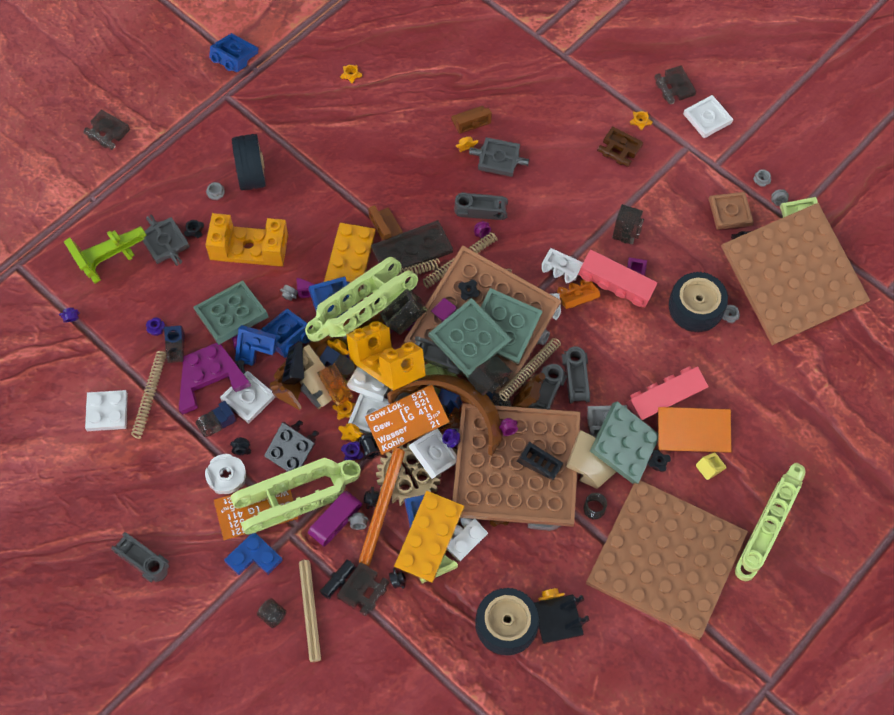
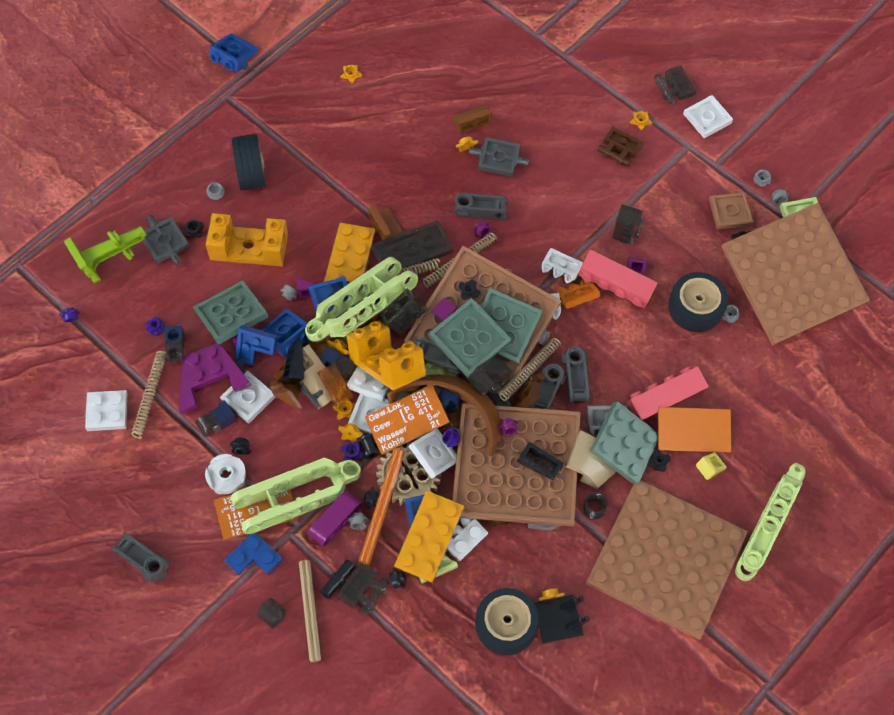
(110, 126): clear smoke plate -> none
(289, 447): plate -> none

